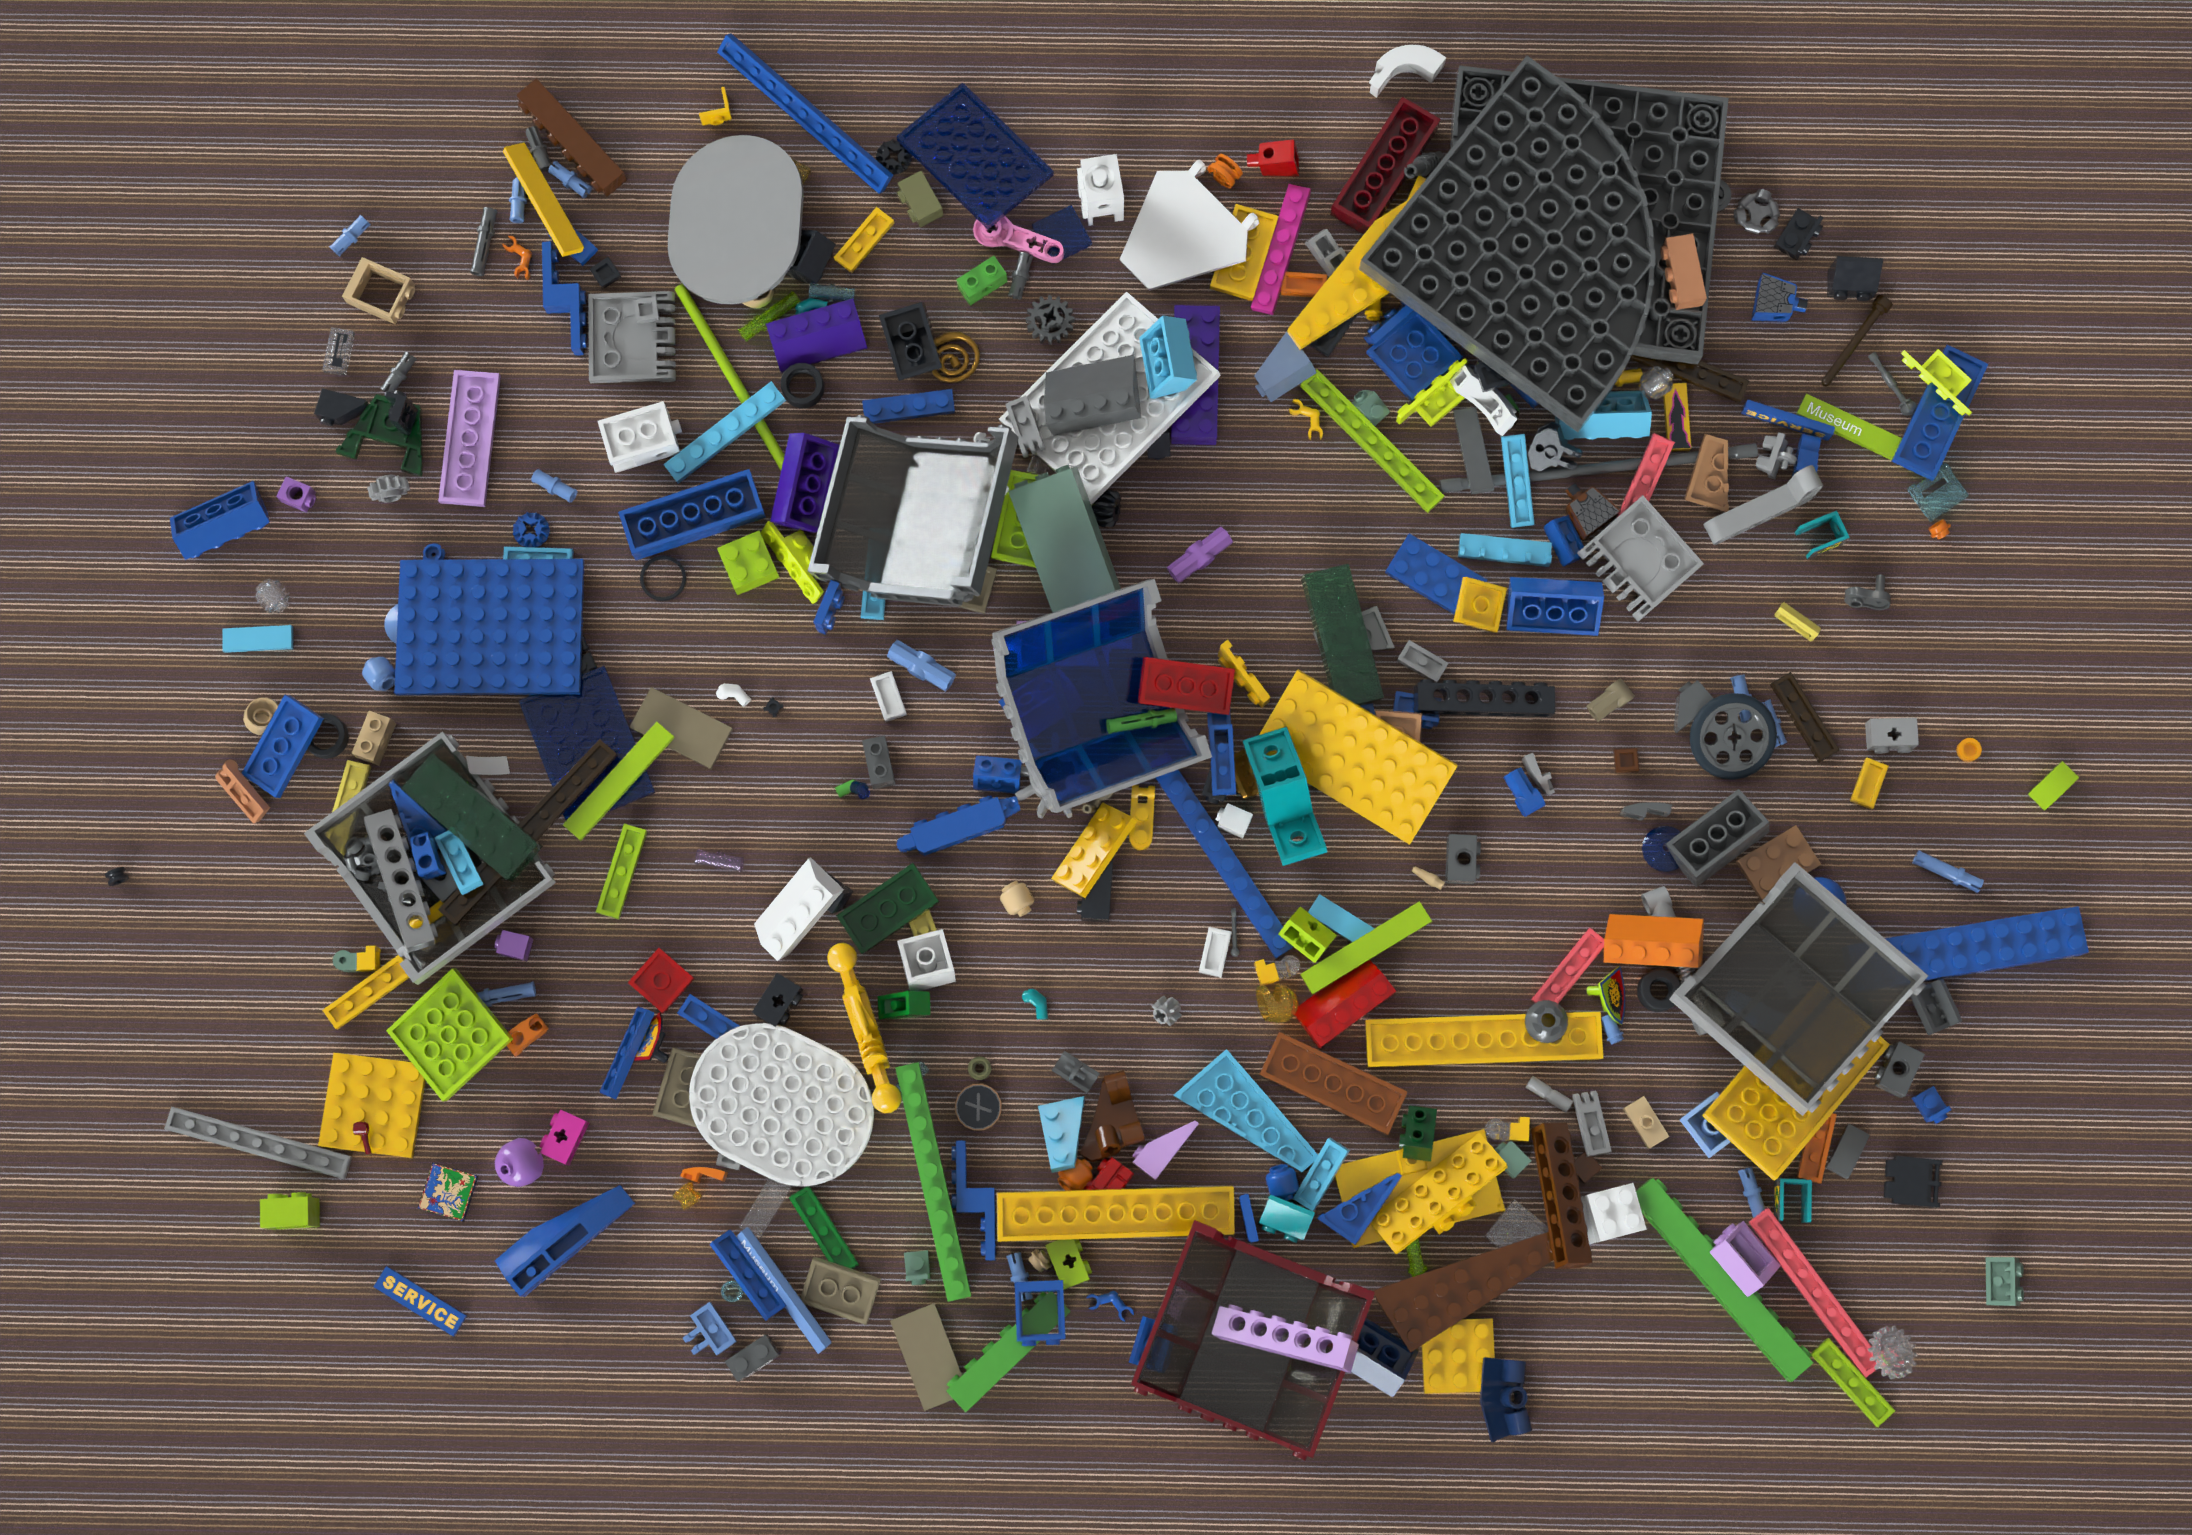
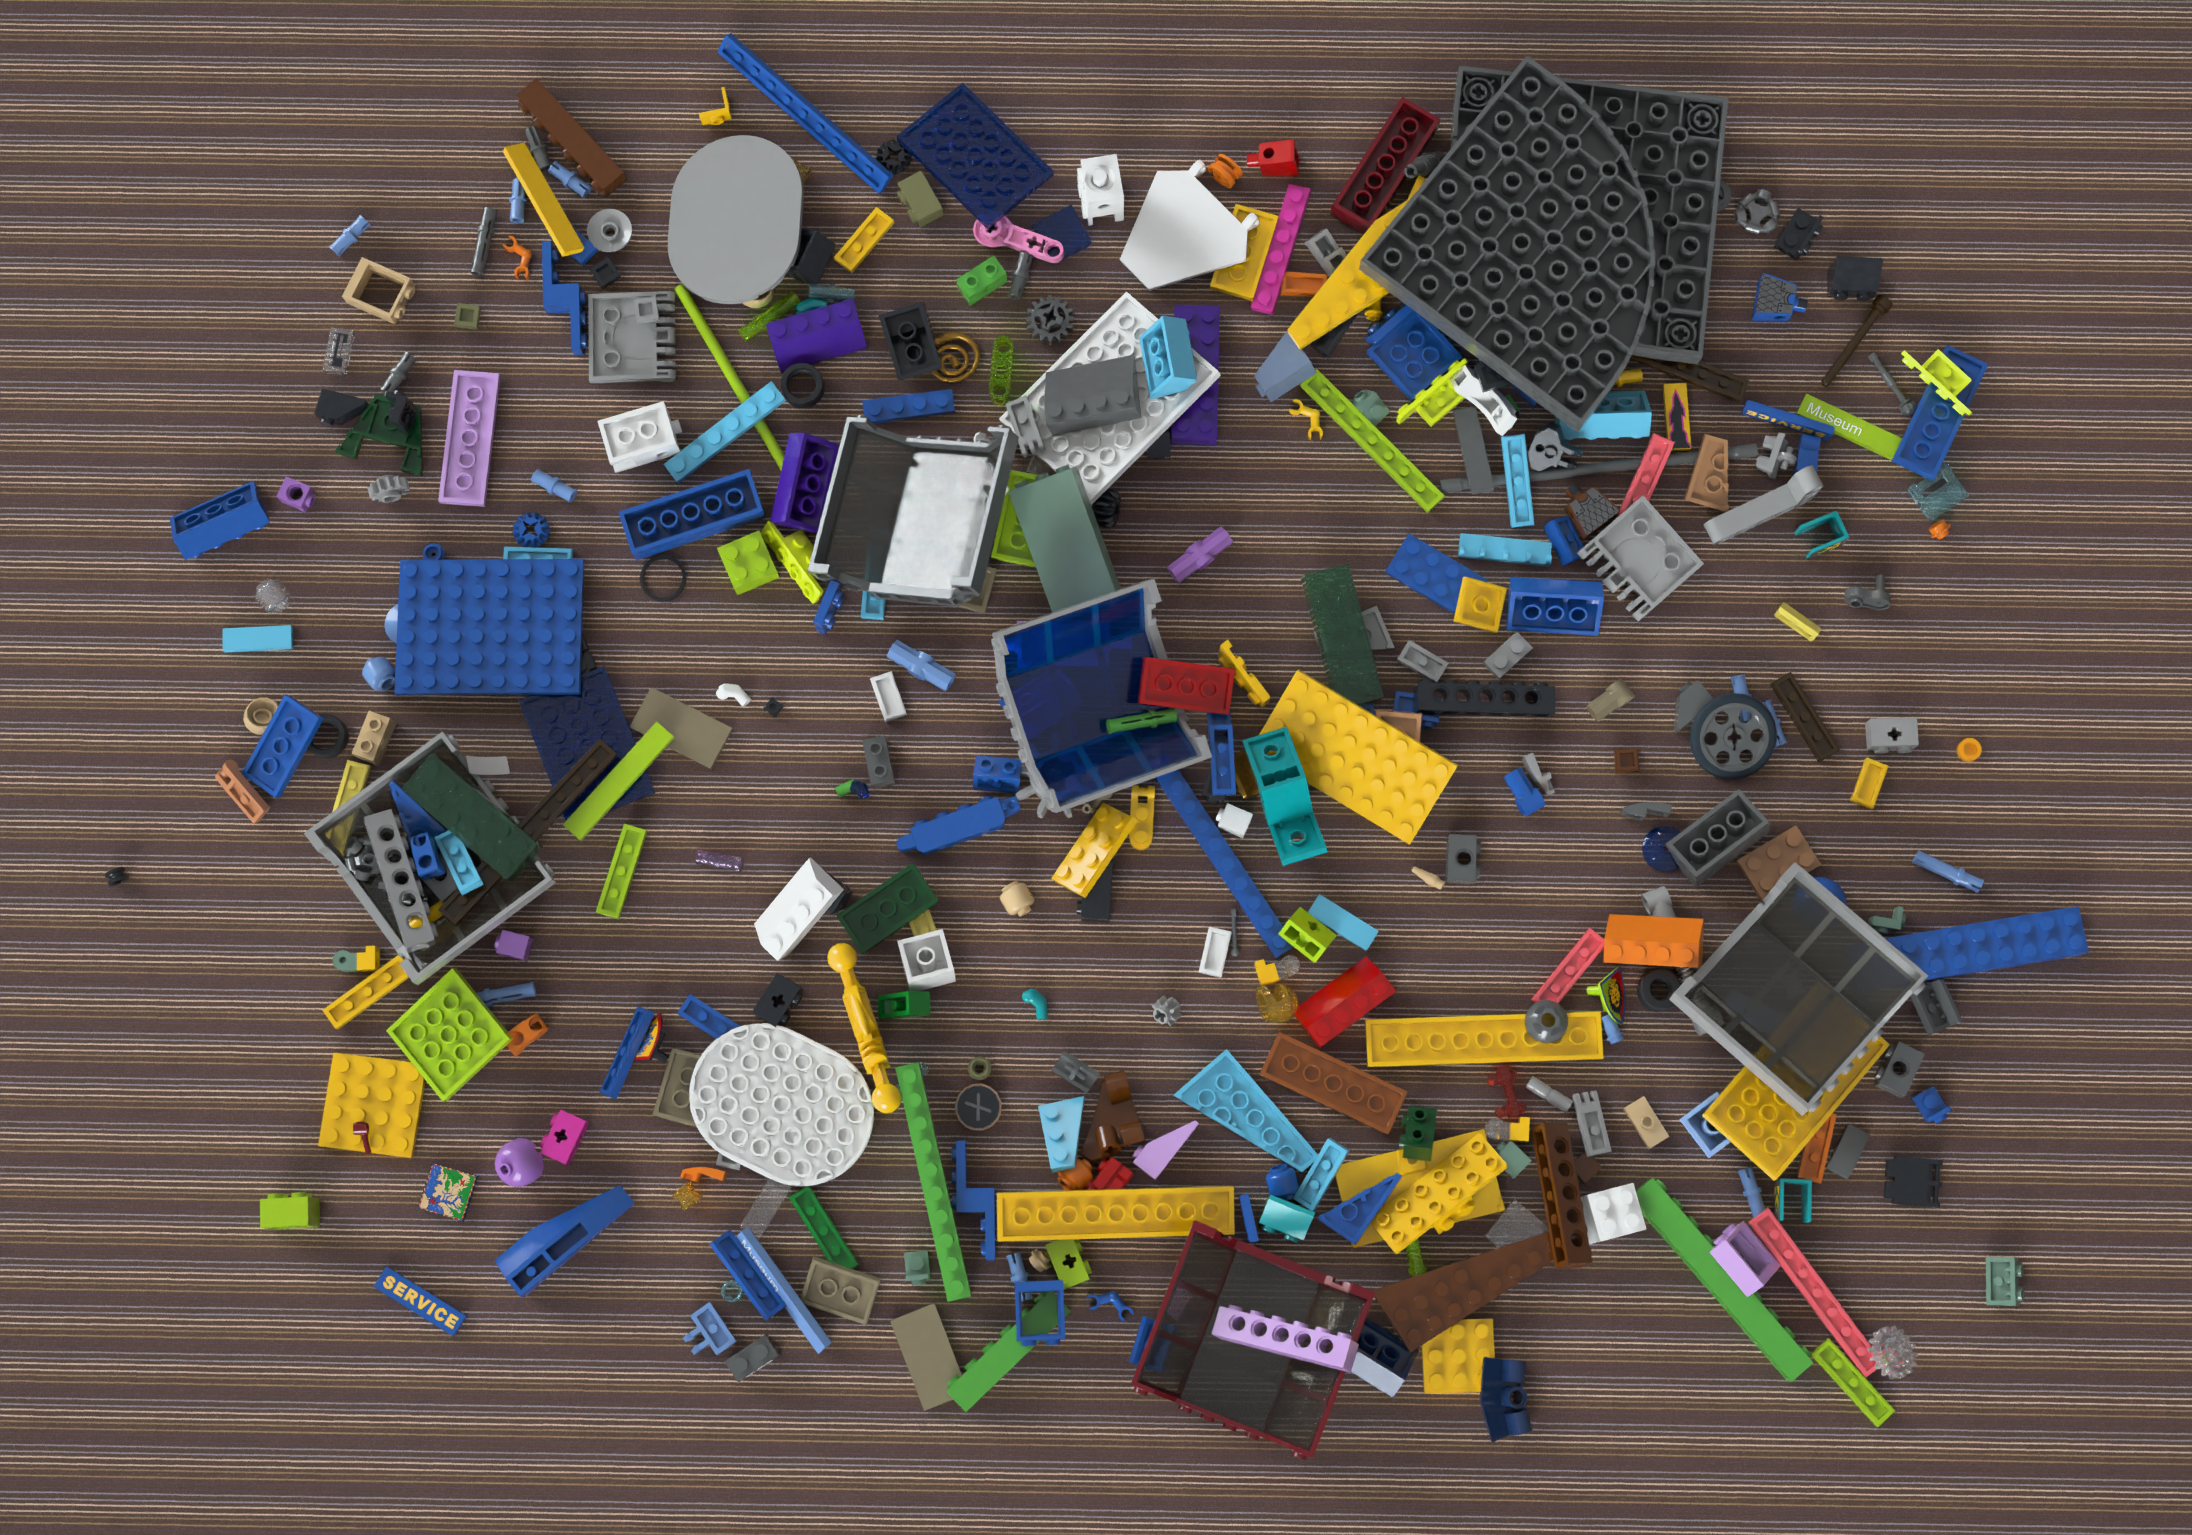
(258, 1143): light grey tile -> none
(467, 316): none -> olive plate
(604, 222): none -> light grey dish
(661, 980): red plate -> none
(1001, 380): none -> clear neon green beam
(1365, 948): lime tile -> none
(1406, 58): white arch -> none
(1505, 1077): none -> clear red piece
(1507, 655): none -> light grey plate
(1656, 382): clear head -> none
(1683, 272): nougat brick -> none
(1885, 925): none -> sand green bracket
(2053, 785): lime slope -> none

